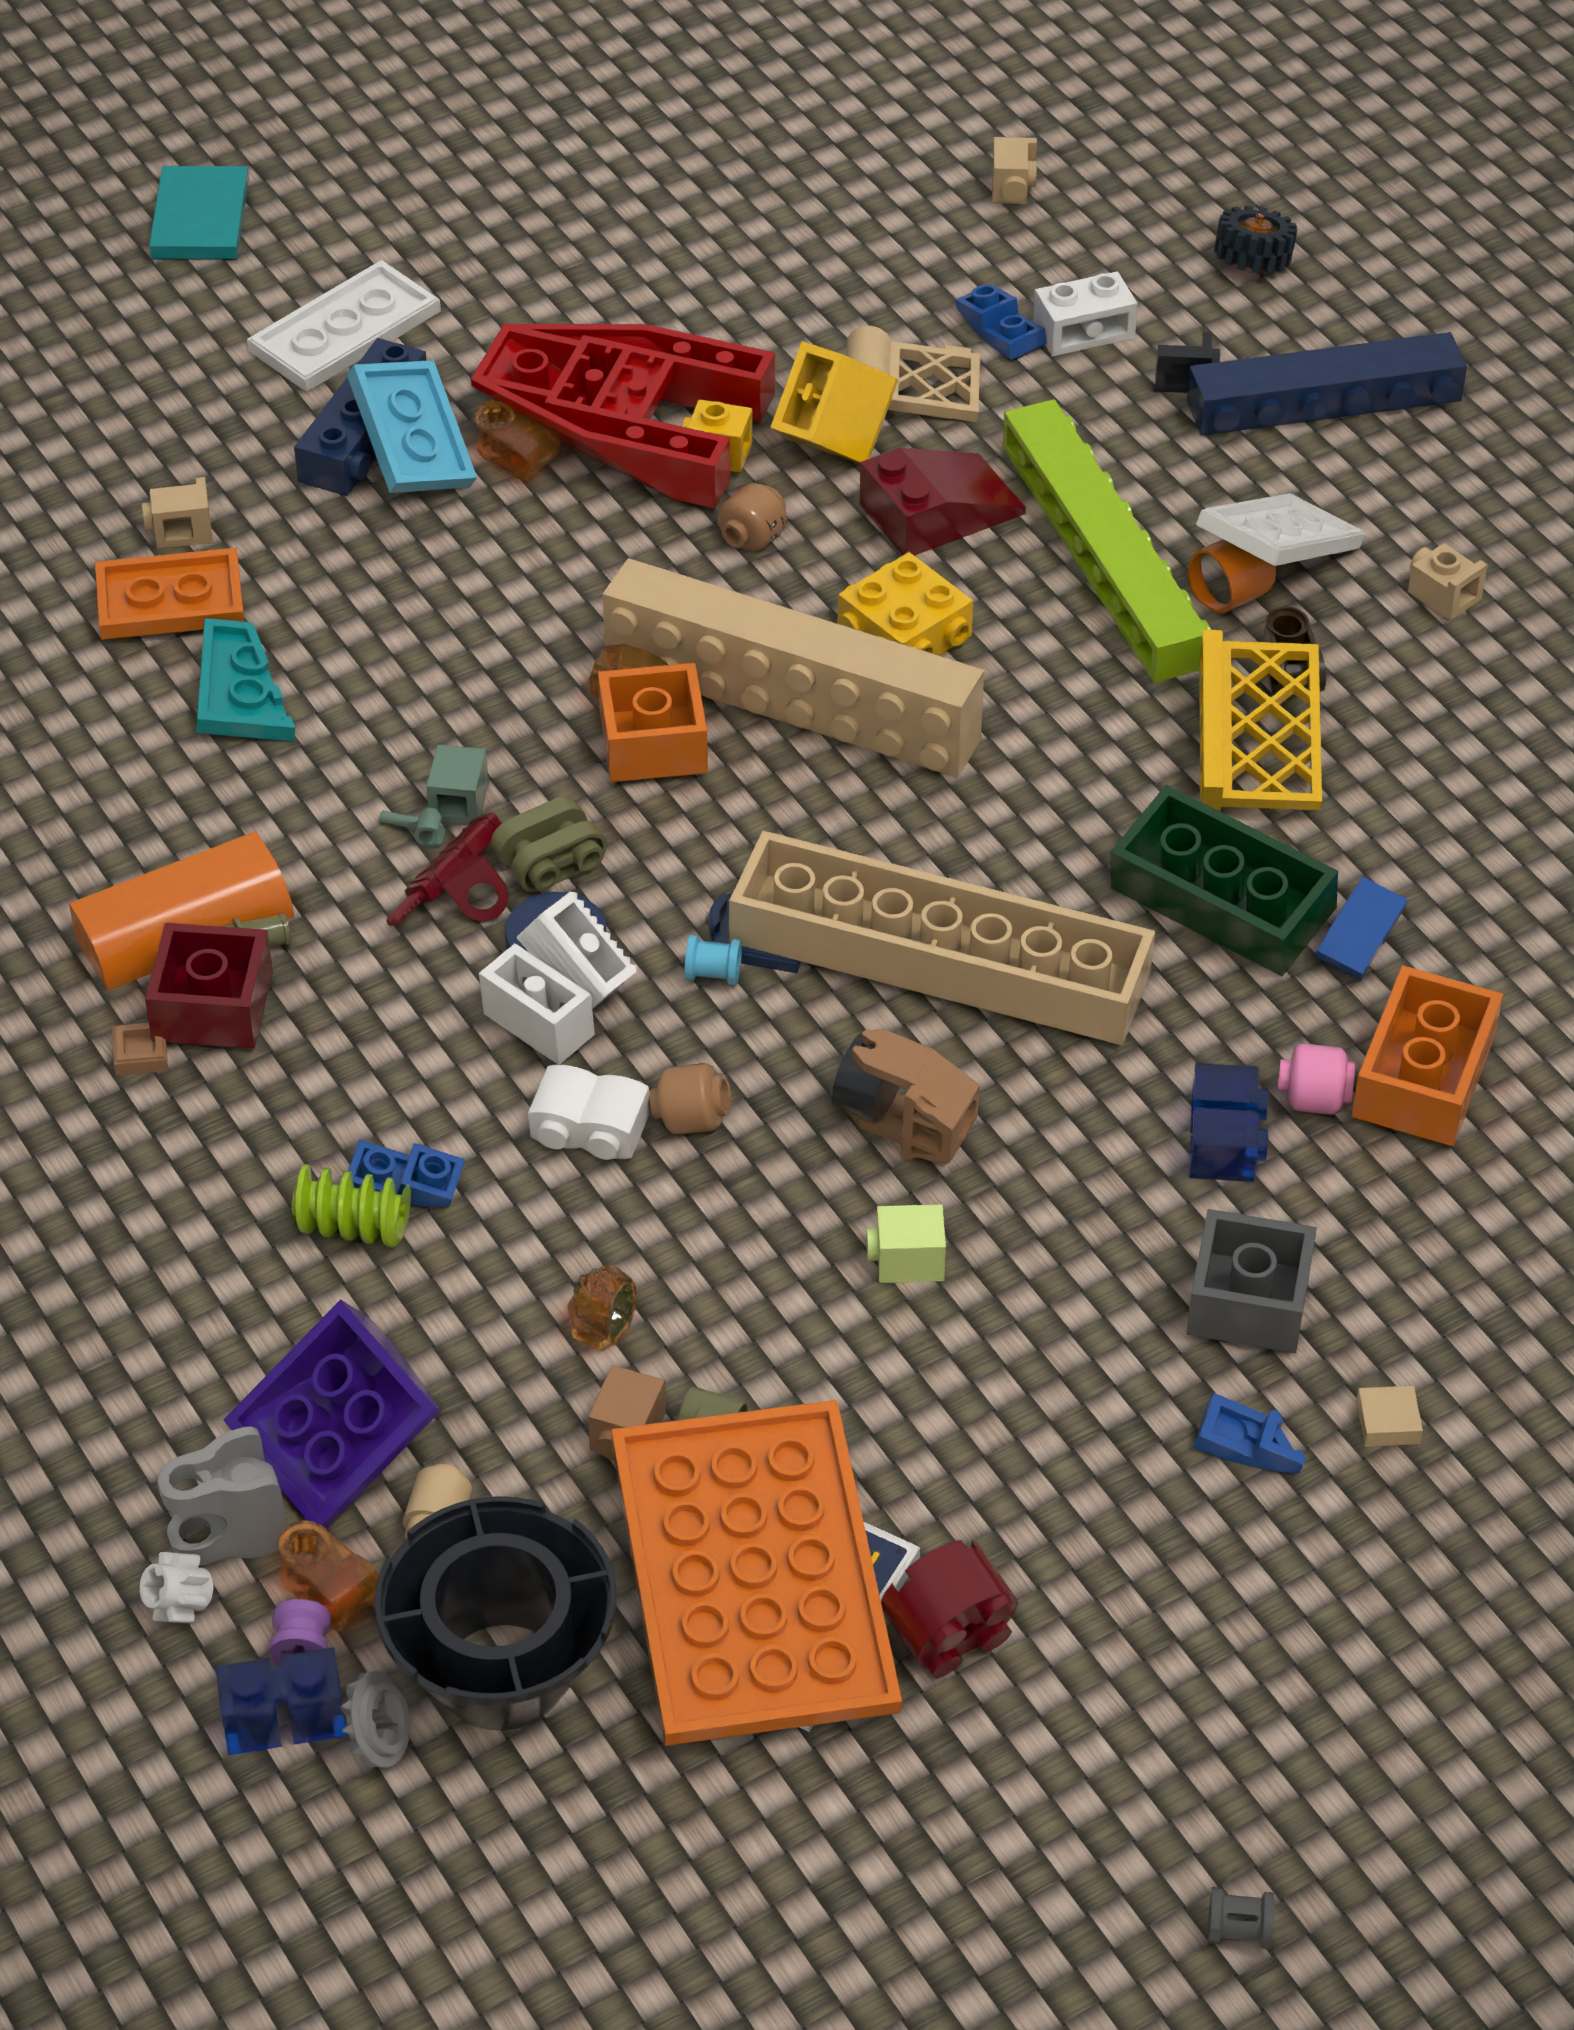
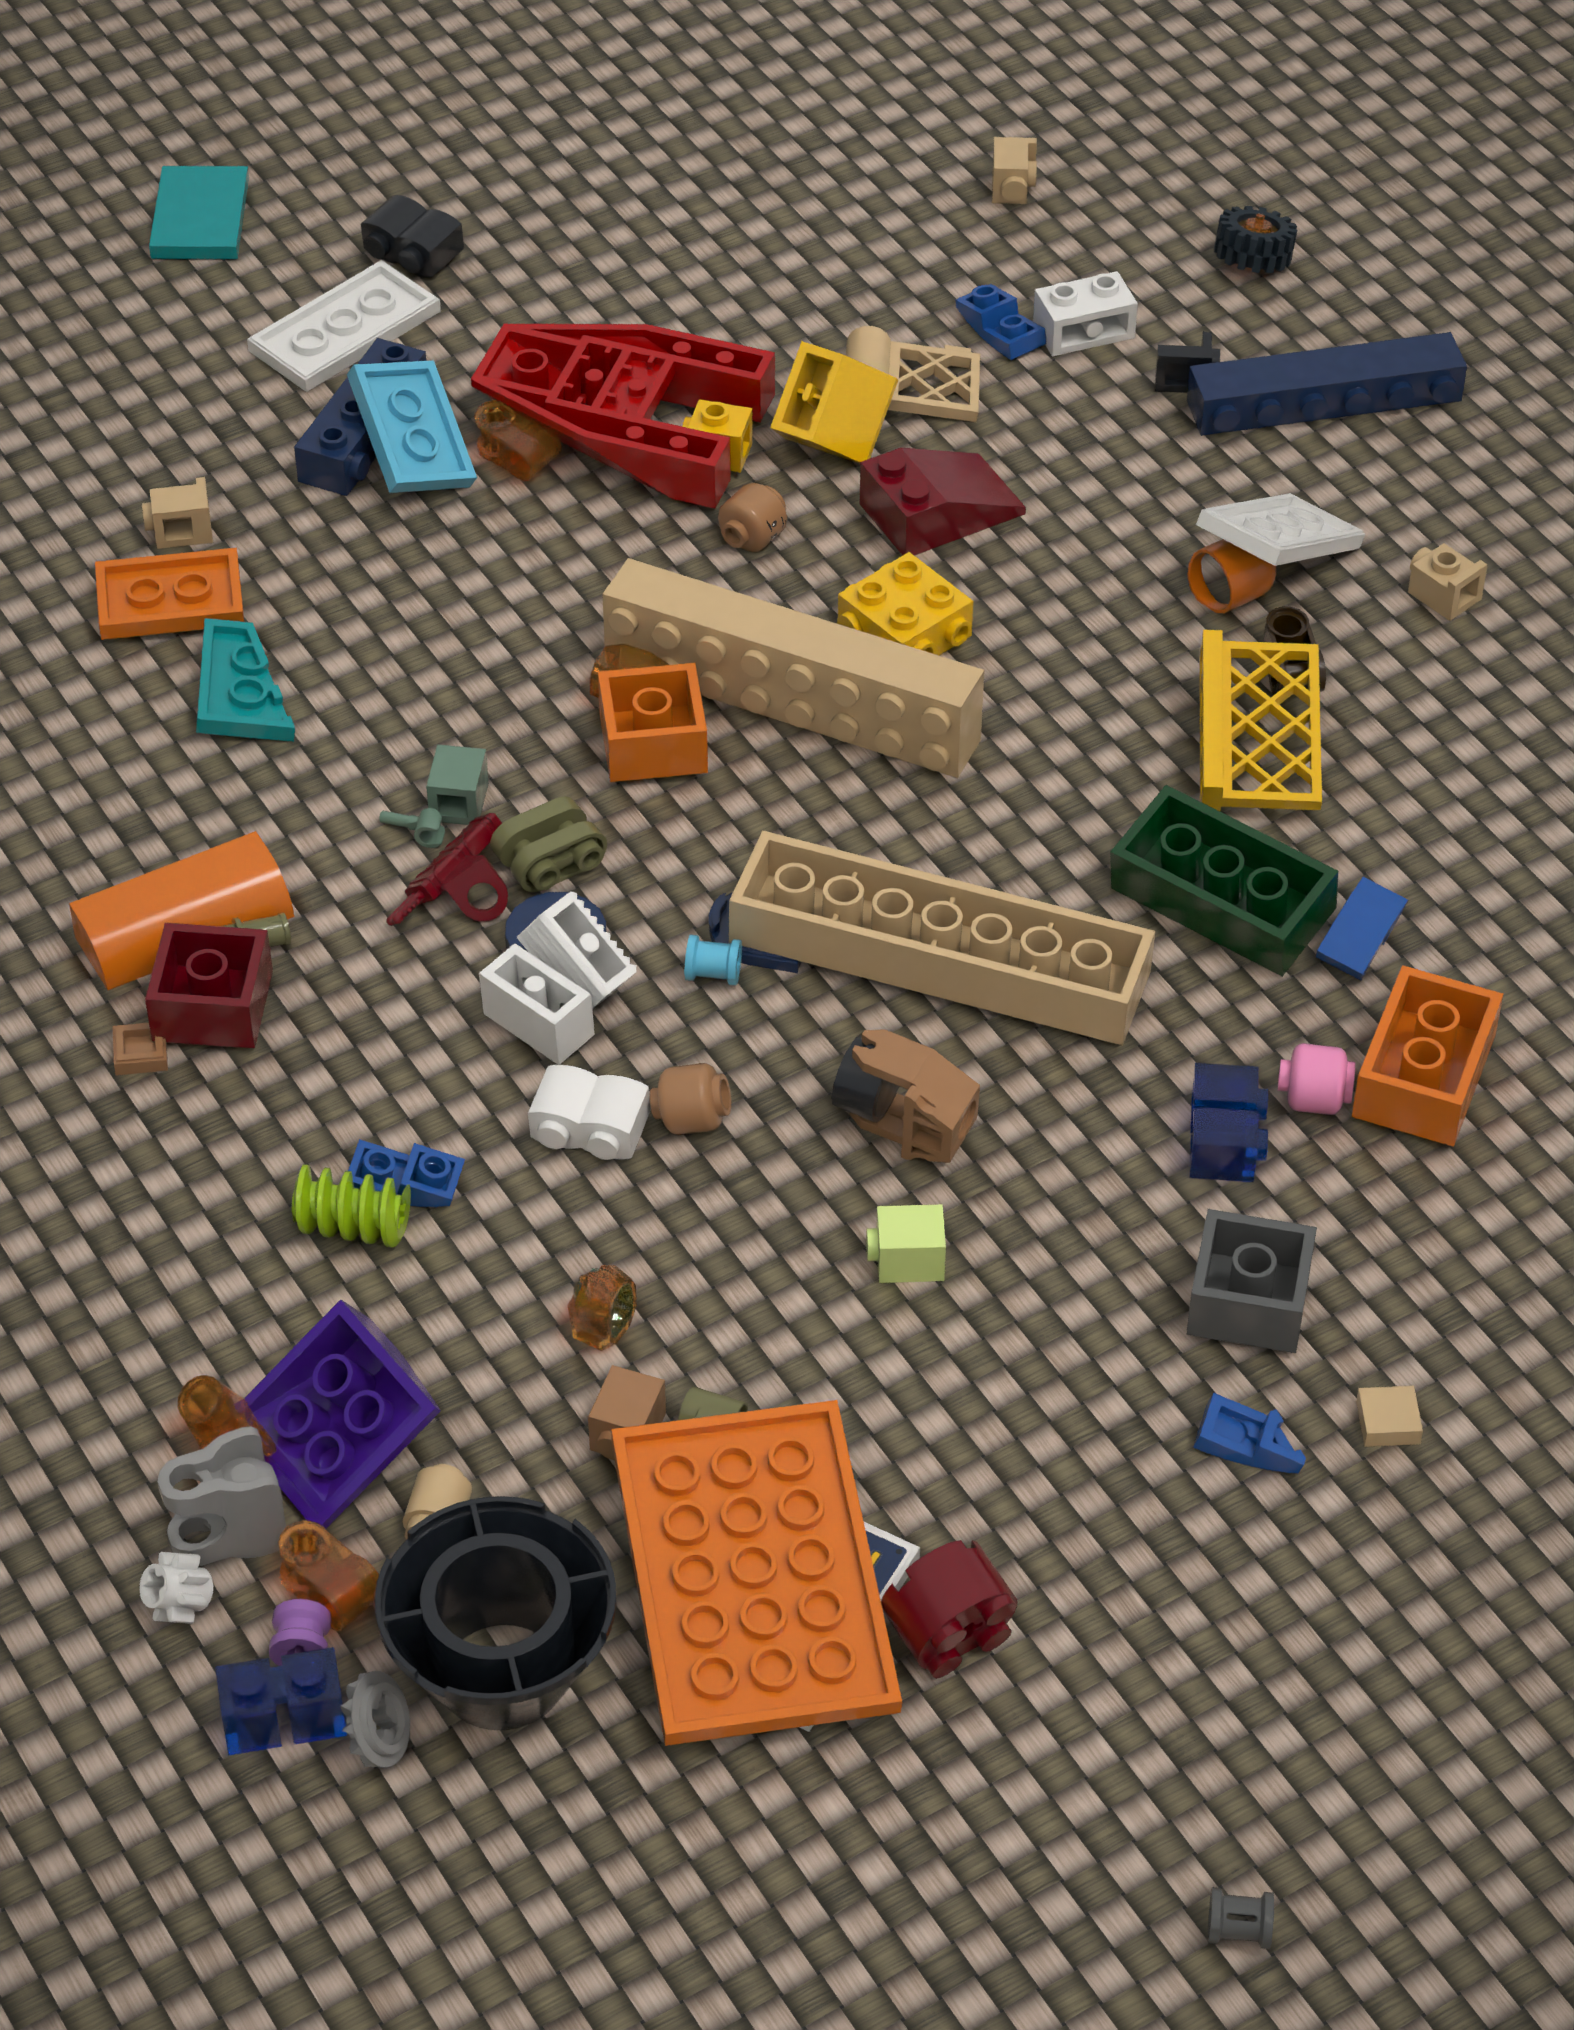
(230, 1412): none -> clear orange piece
(412, 236): none -> black brick
(1105, 539): lime brick -> none

